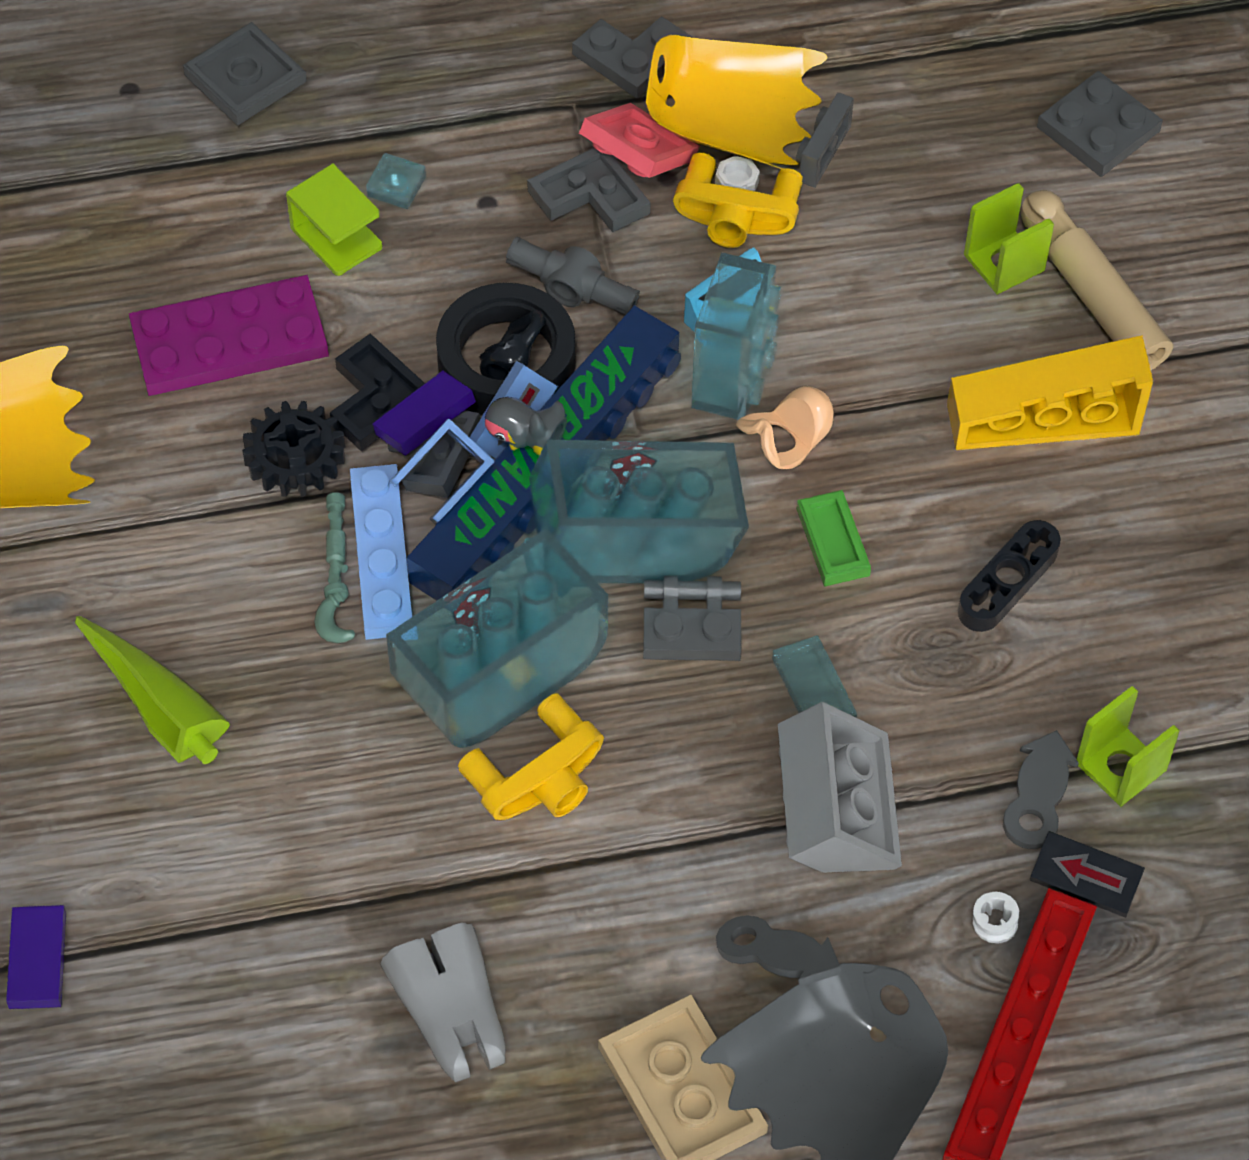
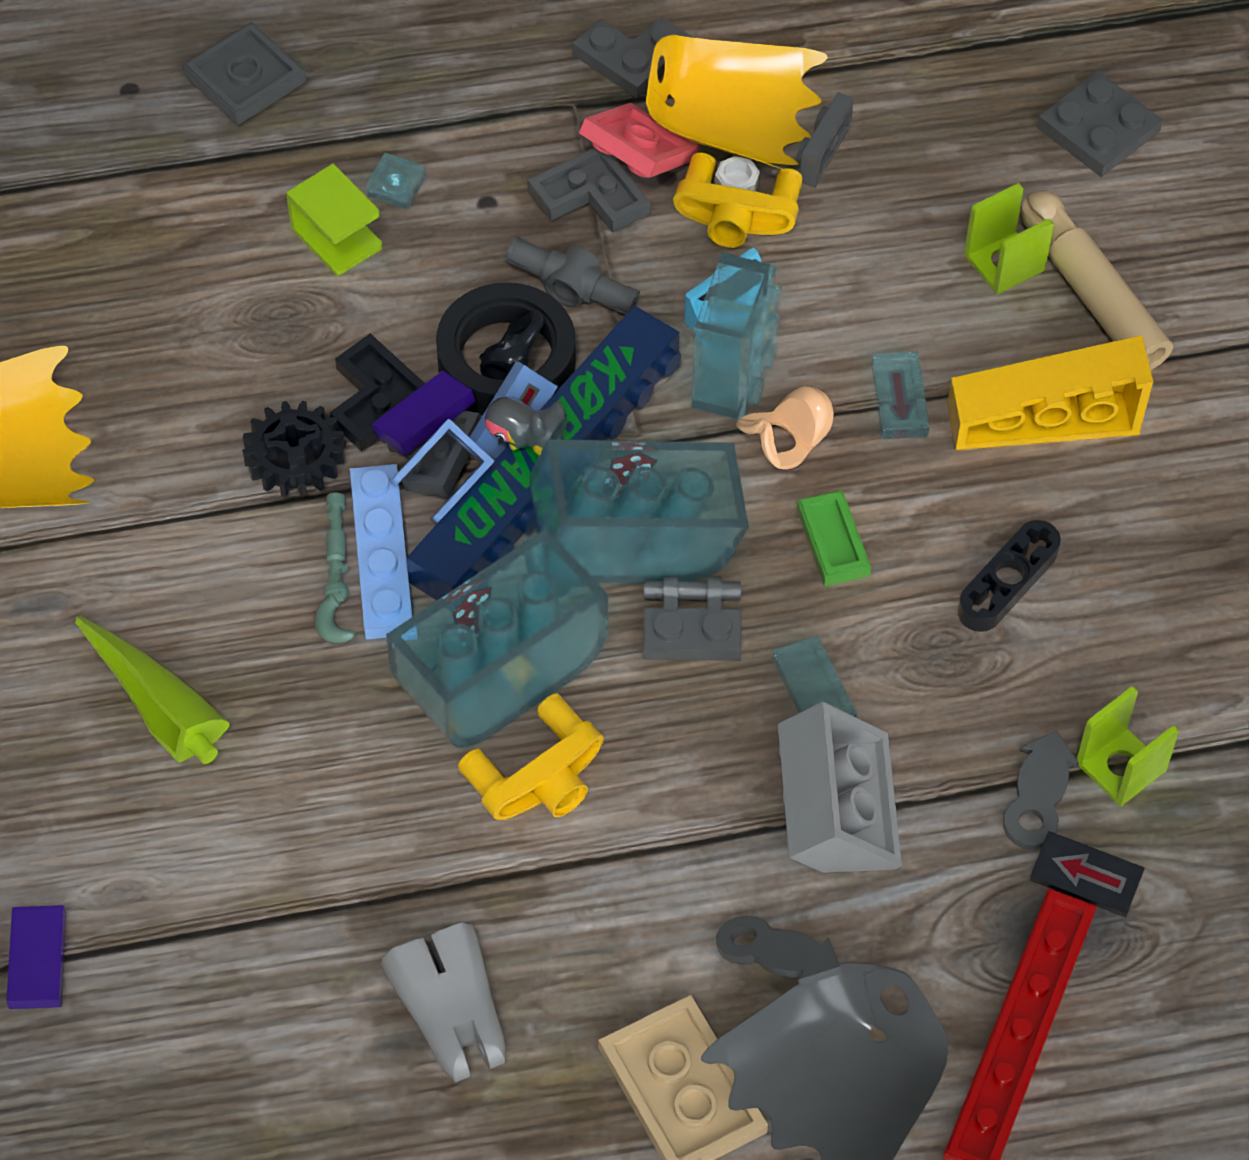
(228, 335): magenta plate -> none
(900, 395): none -> clear light blue tile
(995, 933): white bush -> none

